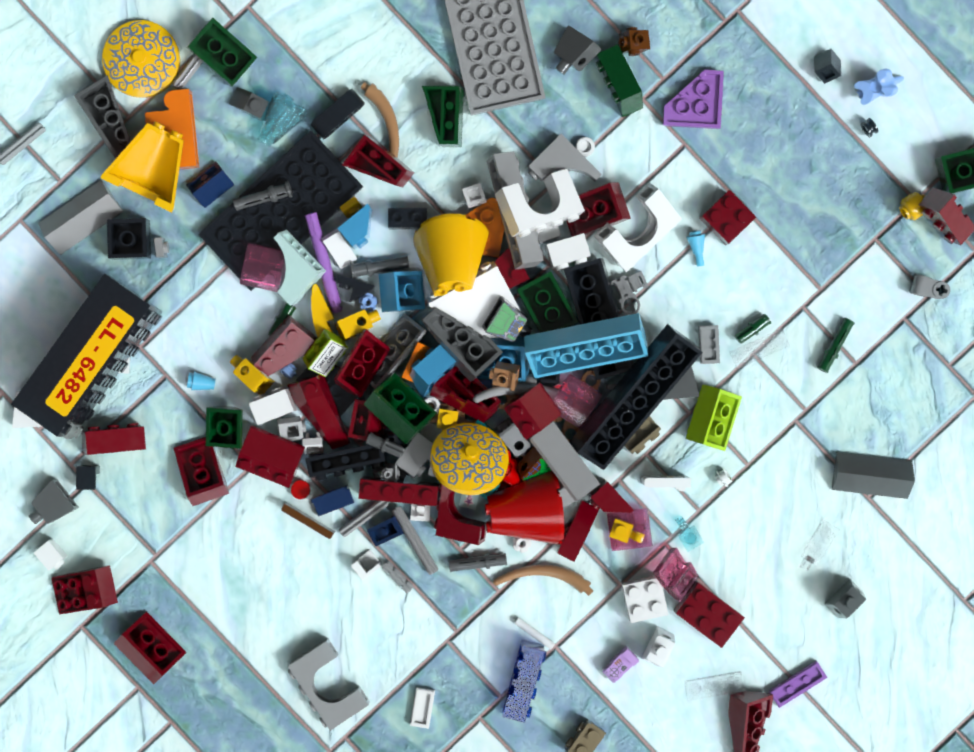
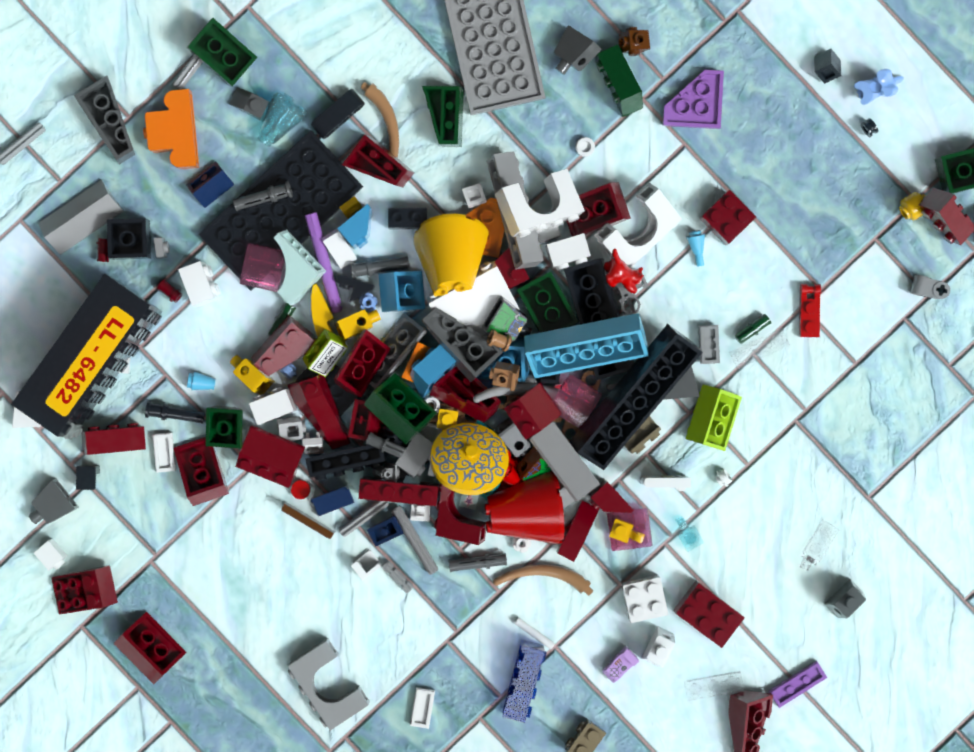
(102, 254): none -> dark red pin
(141, 59): yellow dish -> none
(149, 165): yellow cone -> none
(164, 412): none -> black pin
(164, 452): none -> white tile
(171, 292): none -> dark red pin
(199, 284): none -> white brick
(499, 340): none -> medium nougat bush
(561, 156): light grey arch -> none
(620, 273): none -> red animal
(676, 574): clear pink slope -> none
(809, 311): none -> red plate
(835, 345): dark green pin -> none
(873, 475): dark grey slope -> none

